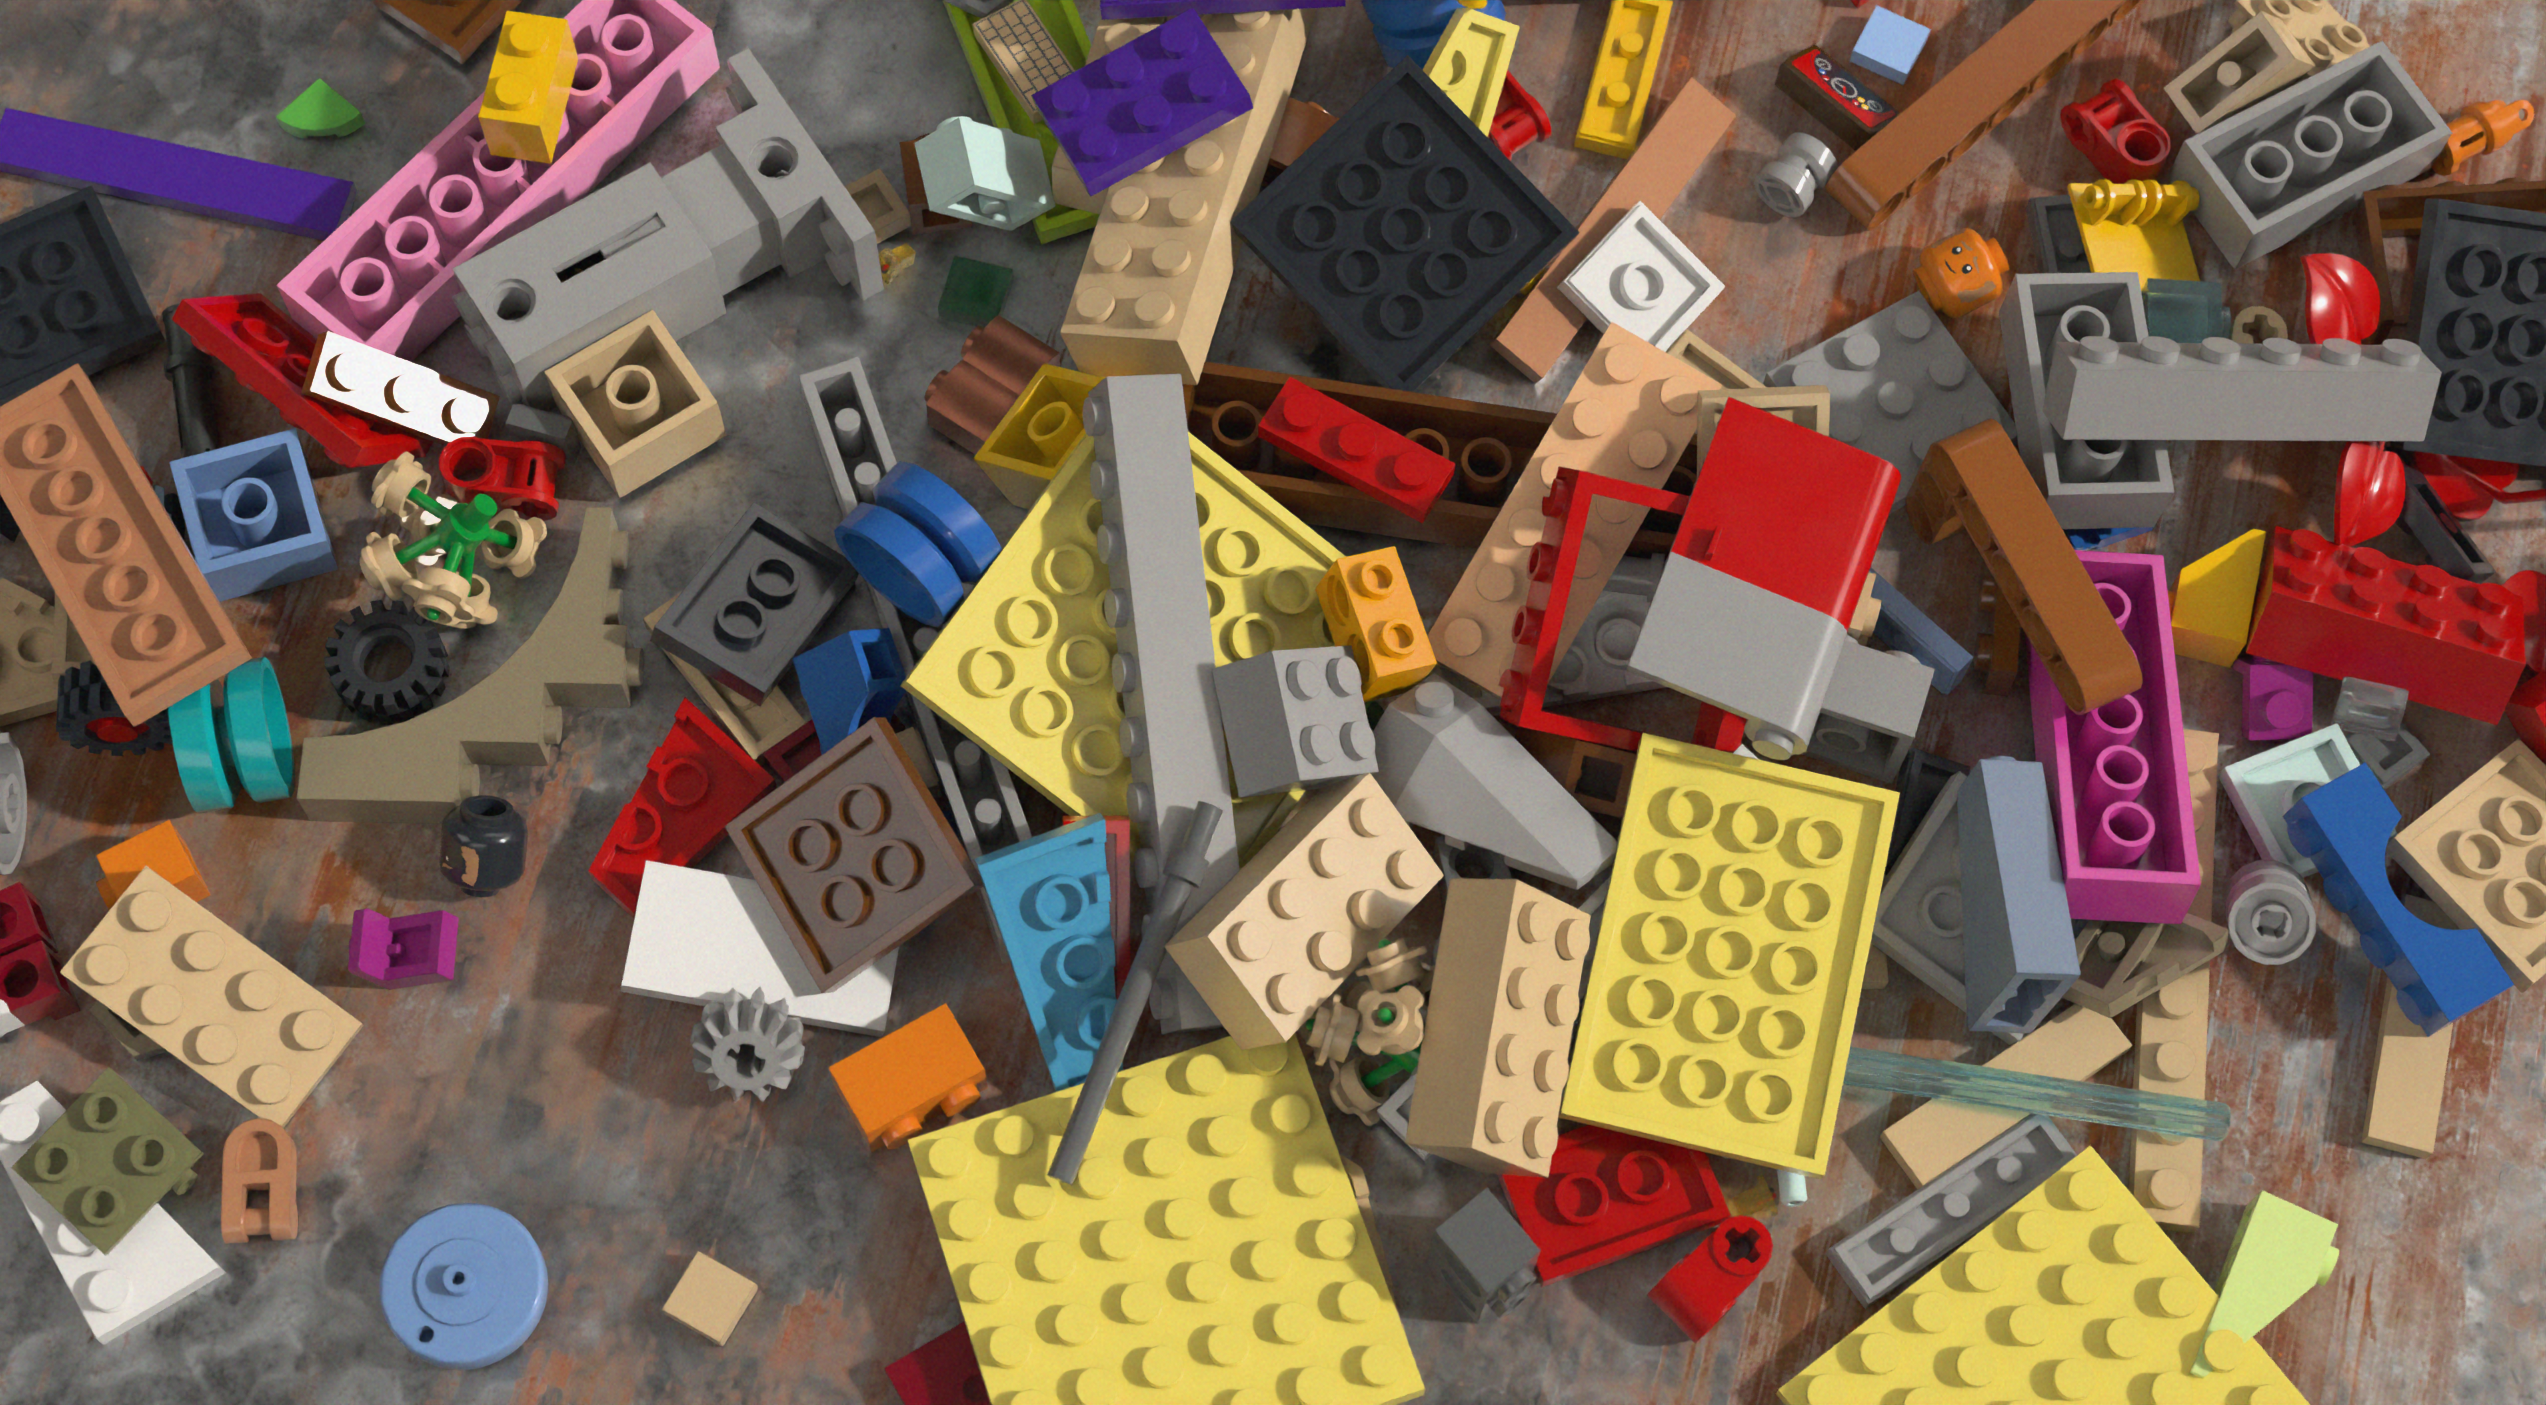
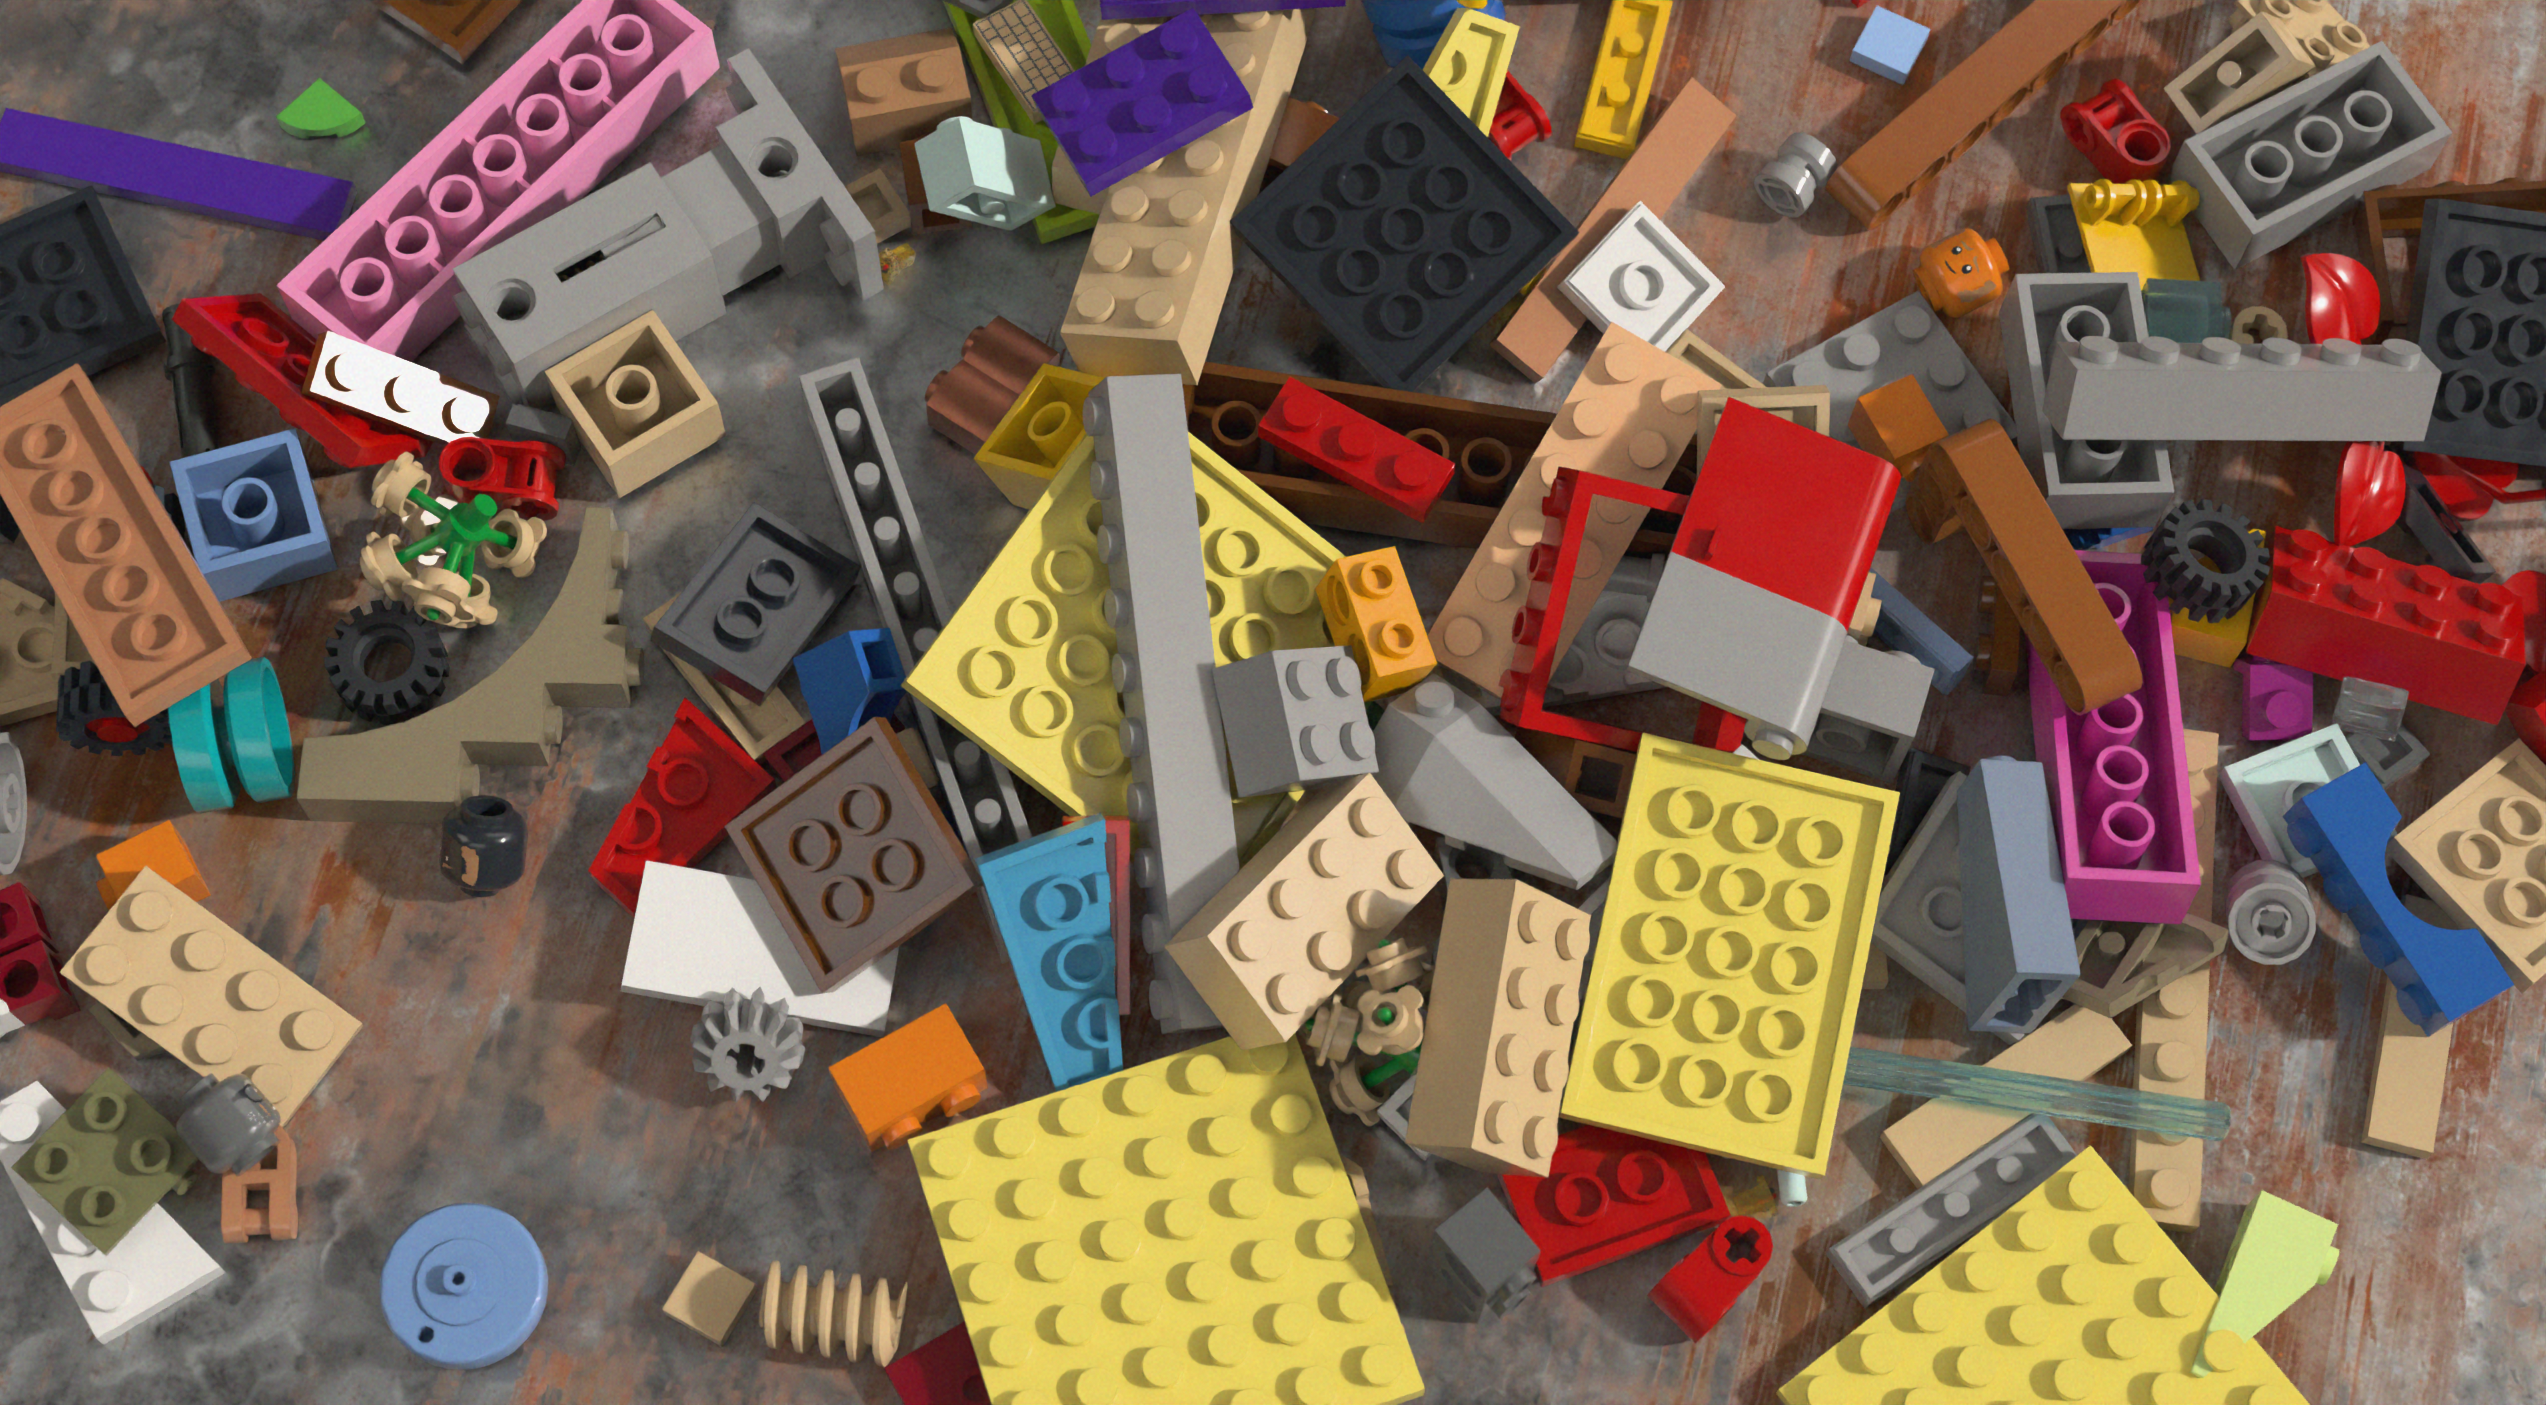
(228, 1123): none -> dark grey head
(403, 948): magenta bracket -> none
(528, 87): yellow brick -> none
(831, 1315): none -> tan piece
(902, 87): none -> medium nougat slope
(918, 543): blue wheel -> none
(975, 292): clear green tile -> none
(1183, 871): dark grey bar -> none
(1834, 96): slope -> none
(1897, 425): none -> orange brick
(2223, 542): none -> black tyre
(2481, 130): orange piece -> none

